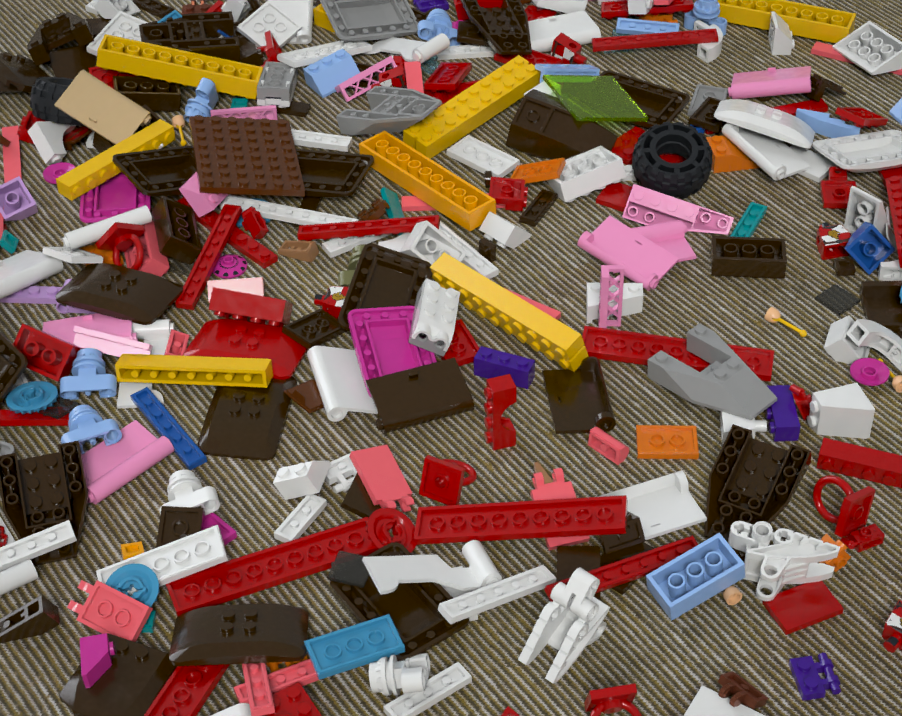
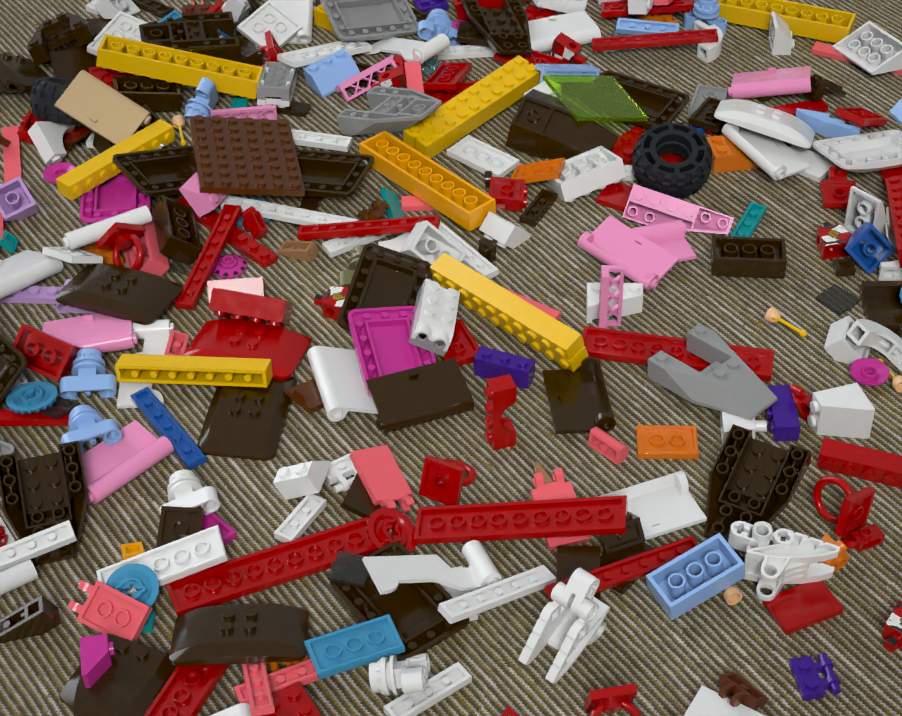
(109, 343): bright pink fence -> none
(313, 329): dark brown tile -> none

